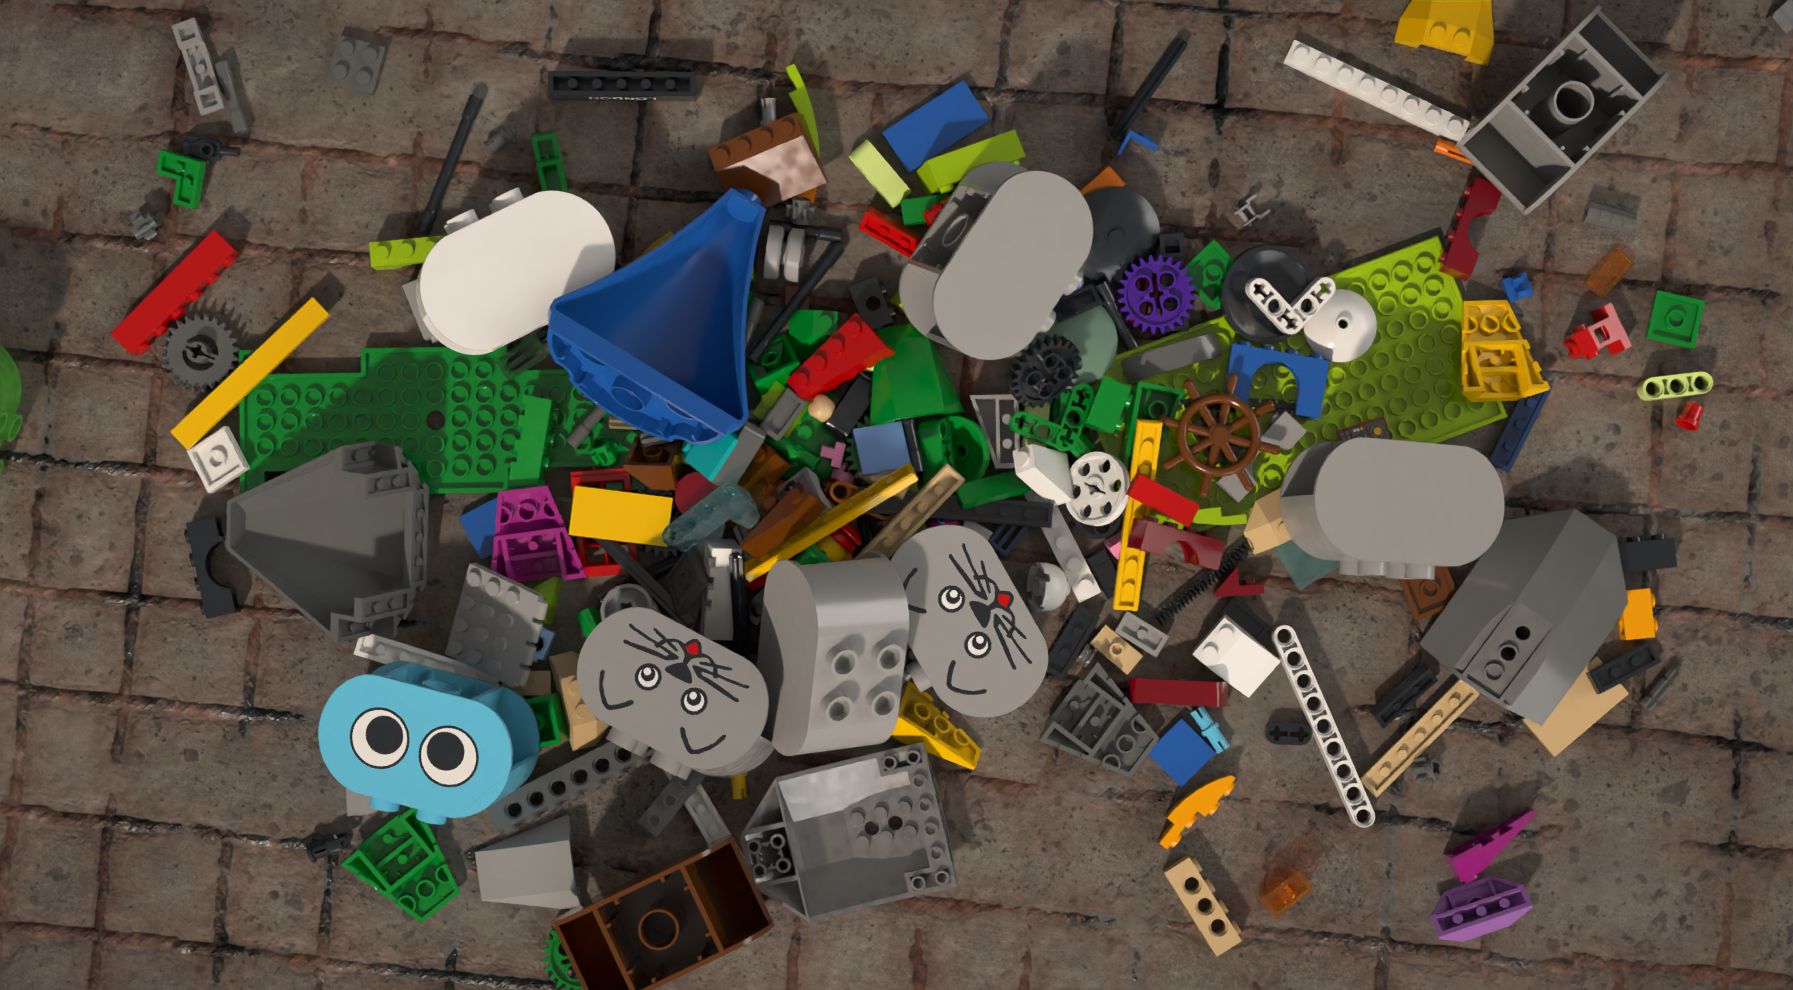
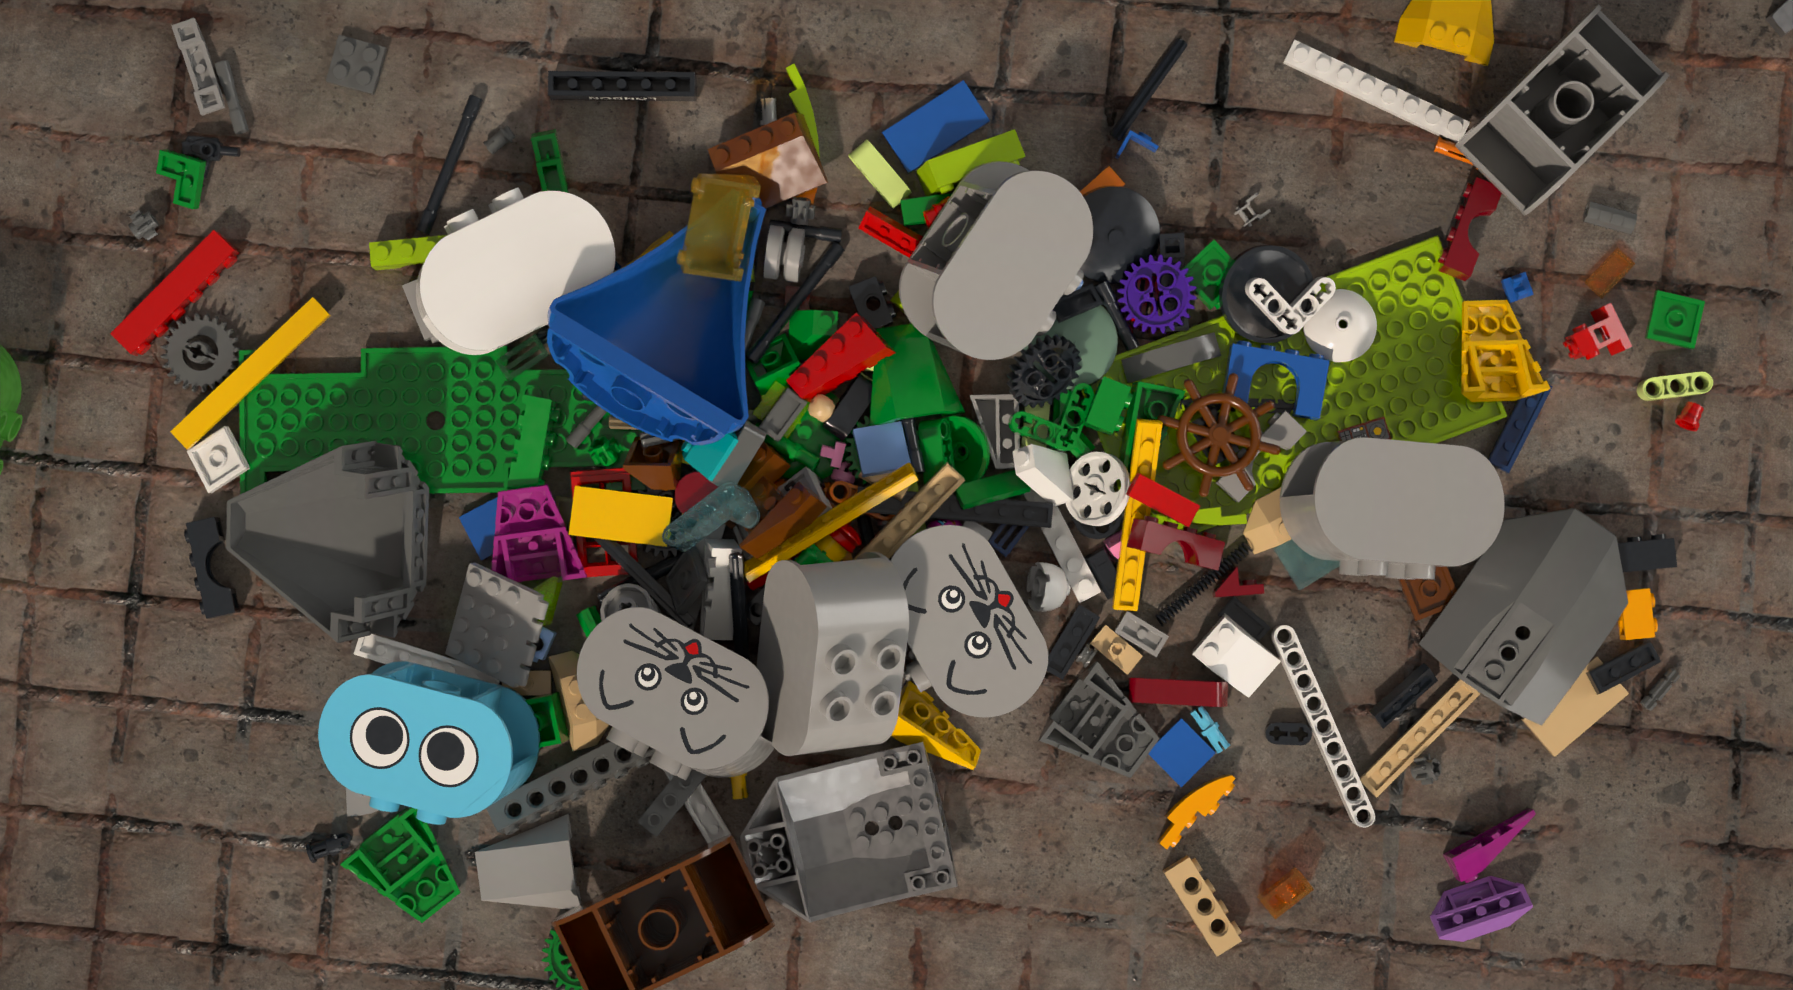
(718, 225): none -> clear yellow windscreen

